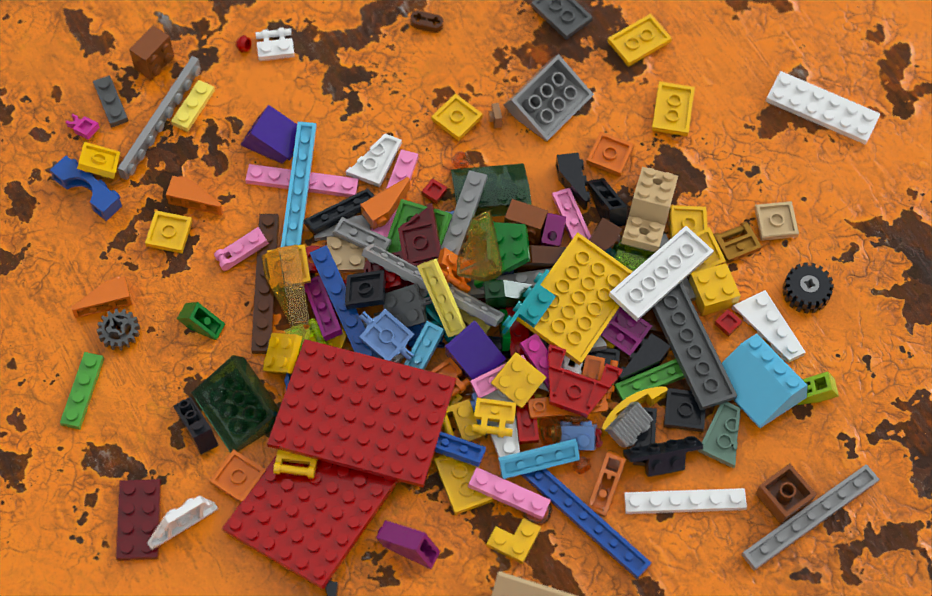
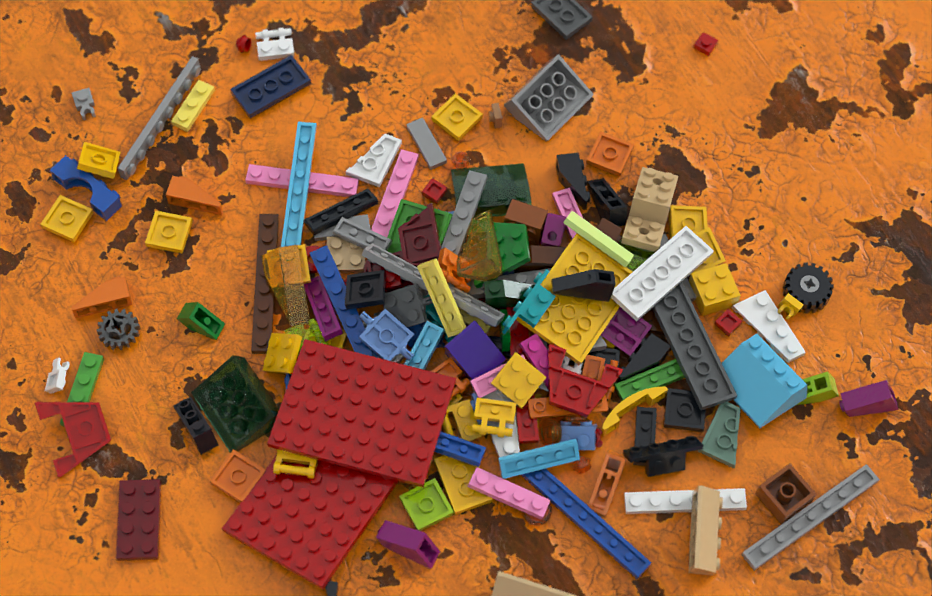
(56, 378): none -> white plate
(67, 218): none -> yellow plate
(84, 102): none -> light grey plate
(84, 127): dark pink plate -> none
(84, 429): none -> red wing
(110, 101): dark grey plate -> none
(152, 52): dark orange brick -> none
(181, 519): white wing -> none
(241, 249): bright pink plate -> none
(270, 86): none -> dark blue plate
(272, 135): dark purple slope -> none
(382, 206): orange slope -> none
(426, 21): reddish brown beam -> none
(426, 143): none -> light grey tile
(426, 505): none -> lime plate
(516, 545): yellow plate -> none
(589, 284): none -> black slope
(598, 239): none -> yellowish green tile
(629, 425): light grey brick -> none
(639, 40): yellow plate -> none
(673, 109): yellow plate -> none
(704, 531): none -> tan slope
(705, 44): none -> red plate
(739, 246): pearl gold plate -> none
(776, 220): tan plate -> none
(790, 305): none -> yellow tile
(823, 107): white plate -> none
(869, 399): none -> magenta slope

